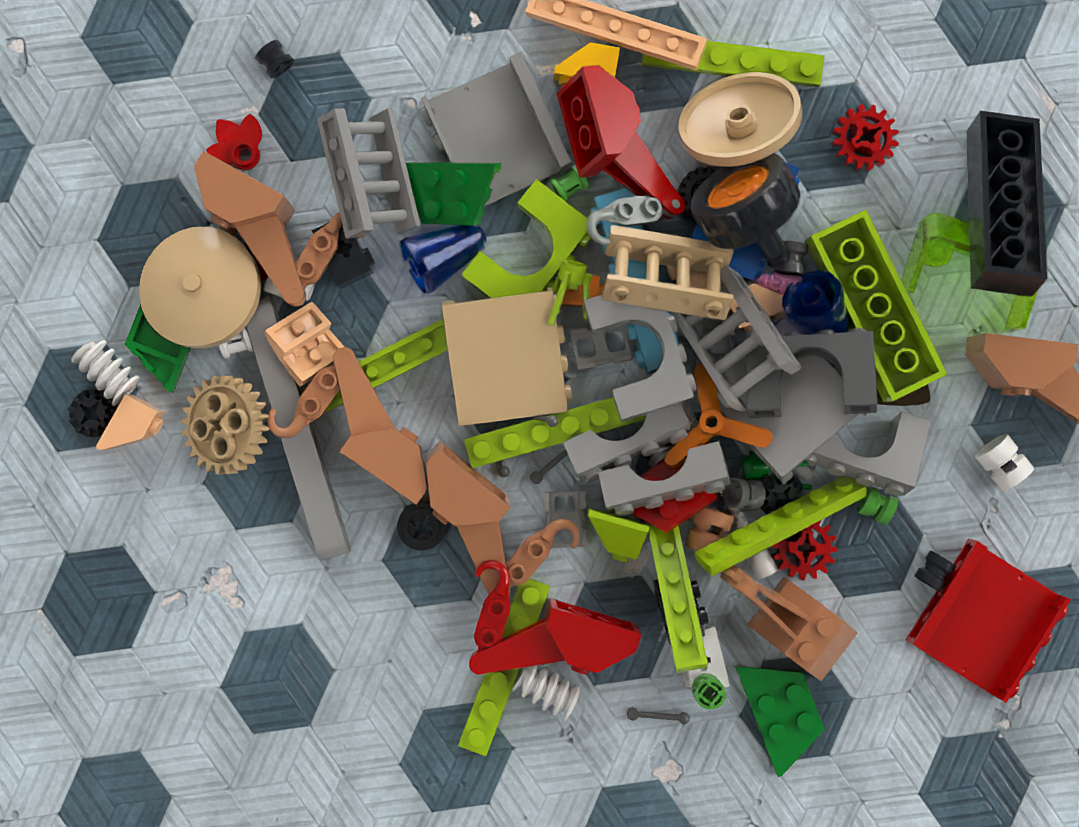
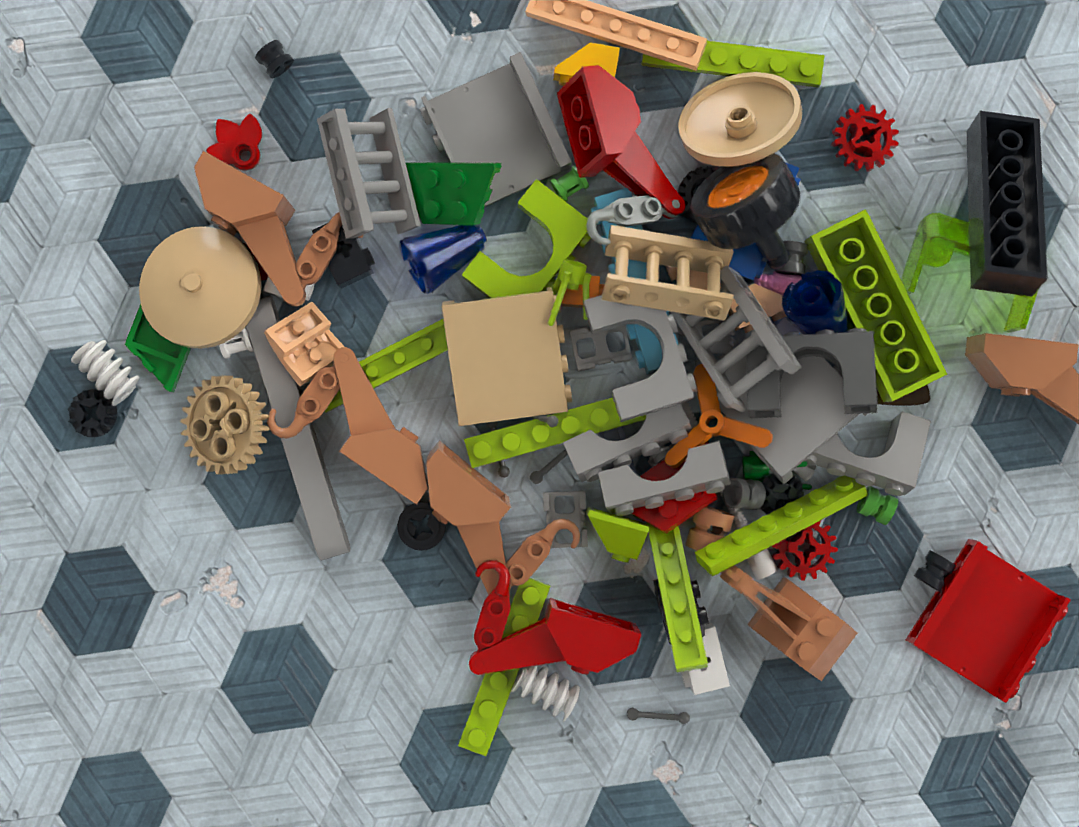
(131, 423): light nougat slope -> none
(706, 685): bright green wheel -> none
(782, 712): green wing -> none
(998, 453): white wheel -> none

